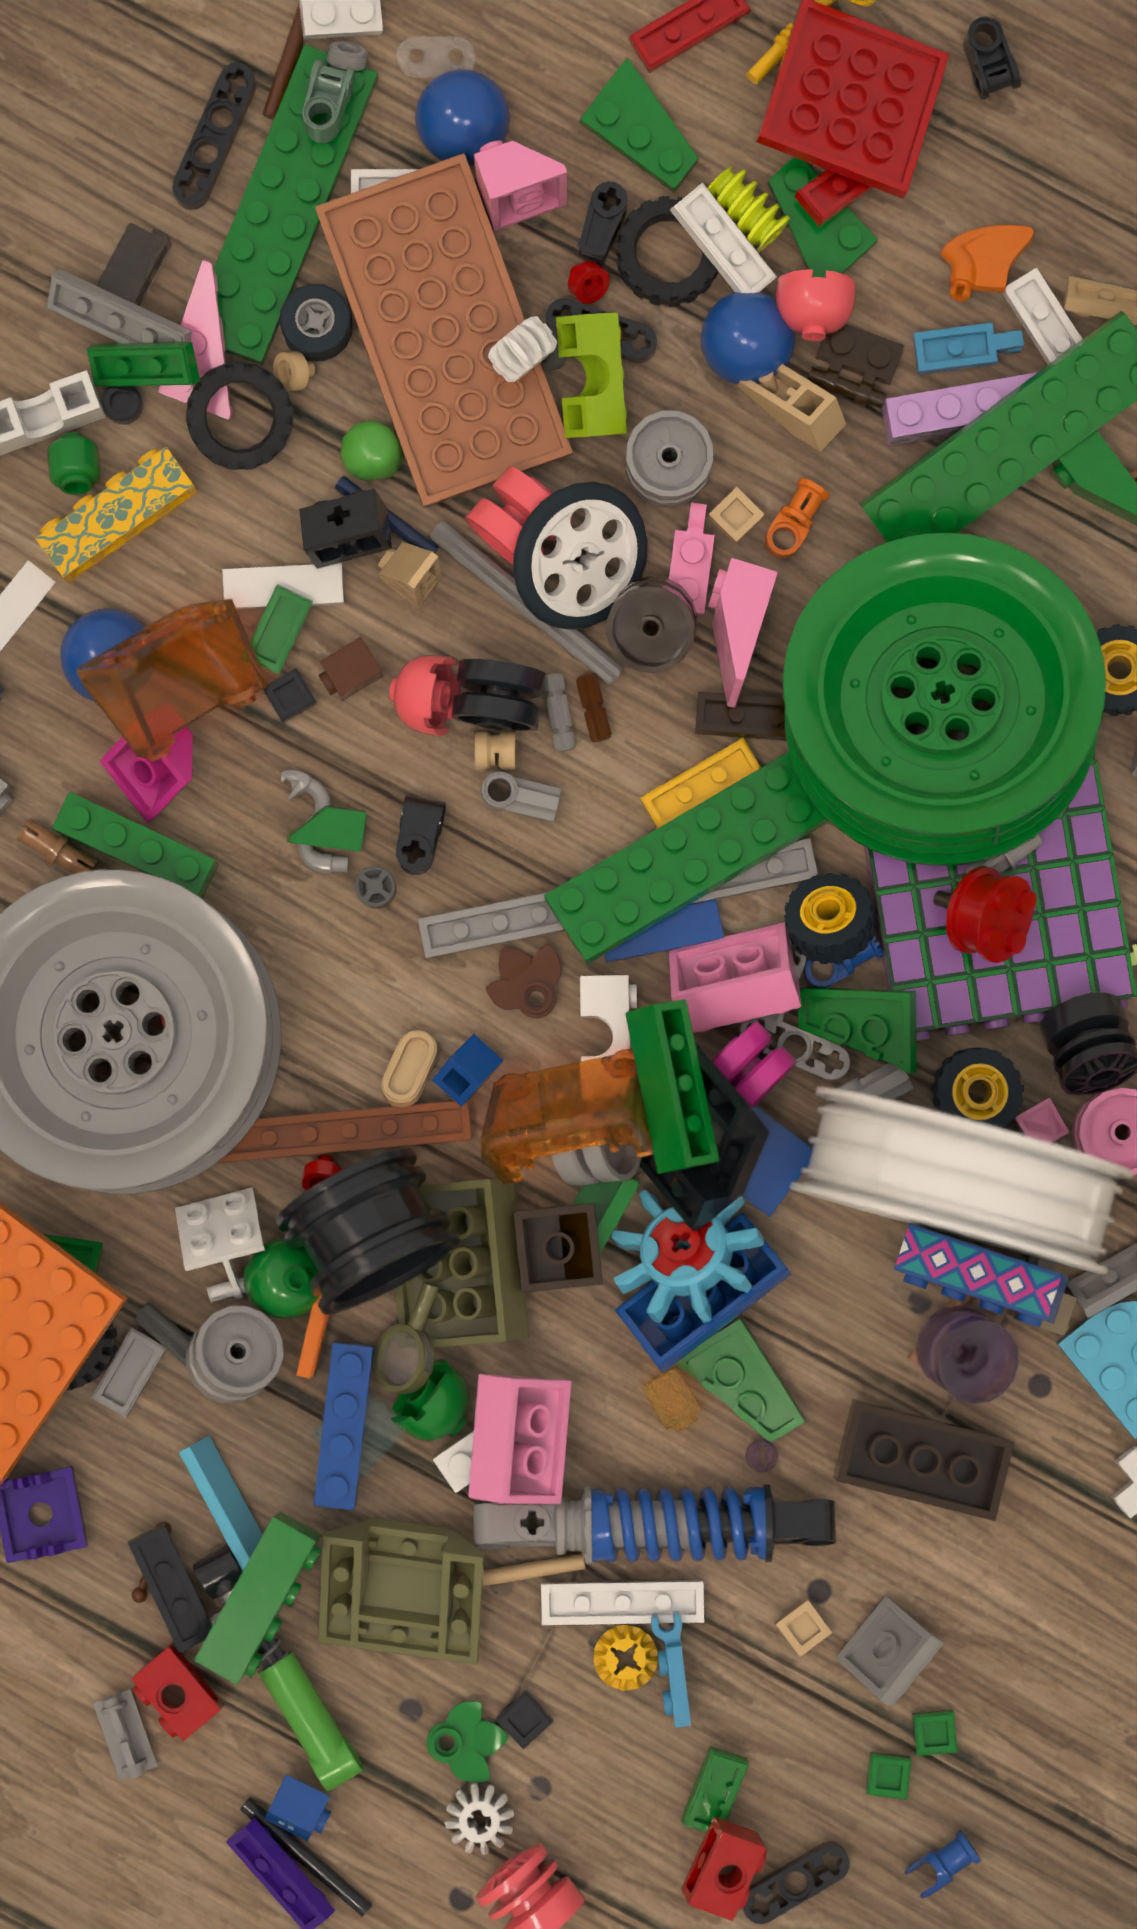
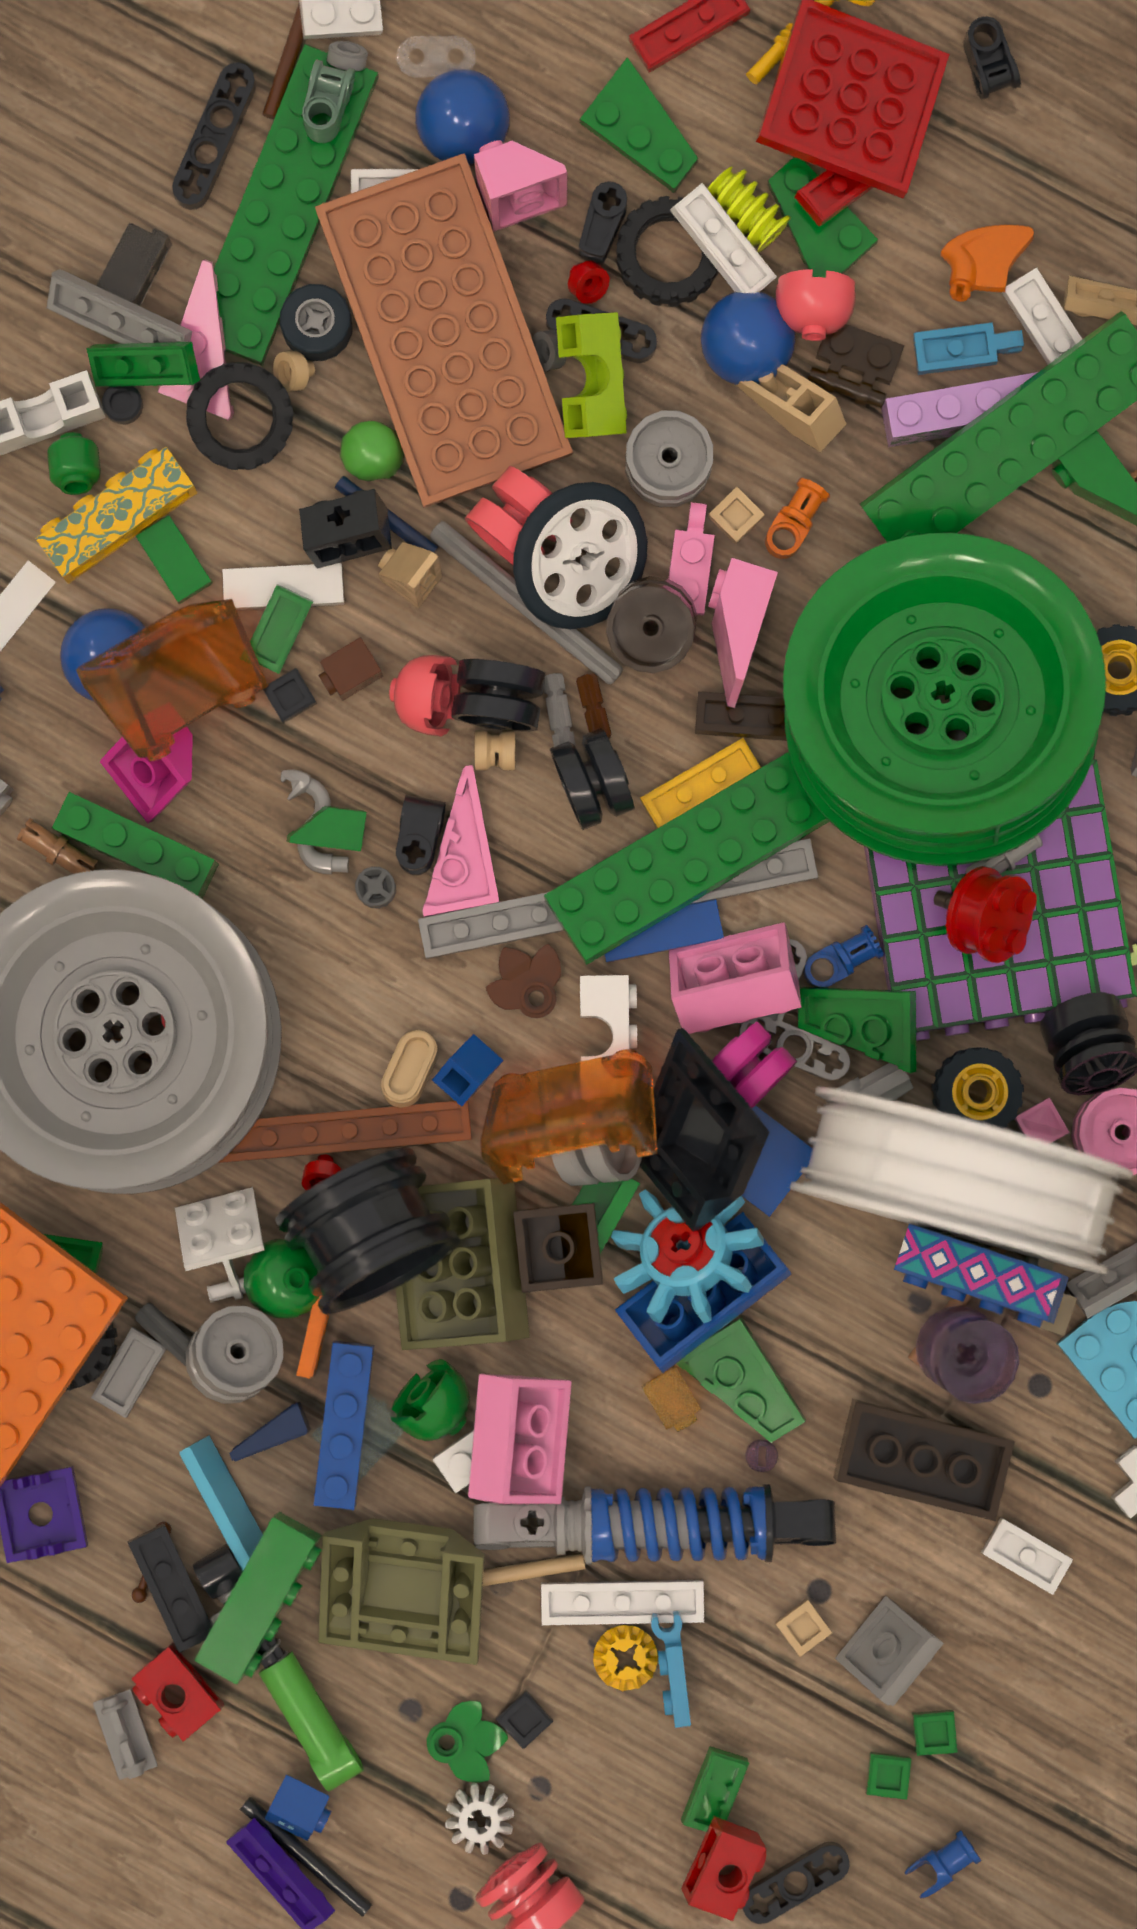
(174, 559): none -> green tile
(281, 1429): none -> dark blue slope
(405, 1352): piece -> none
(464, 864): none -> bright pink wing
(522, 349): white gear -> none
(525, 797): light grey piece -> none
(596, 777): none -> black wheel
(671, 1086): green brick -> none
(833, 938): black wheel -> none
(1027, 1556): none -> white plate

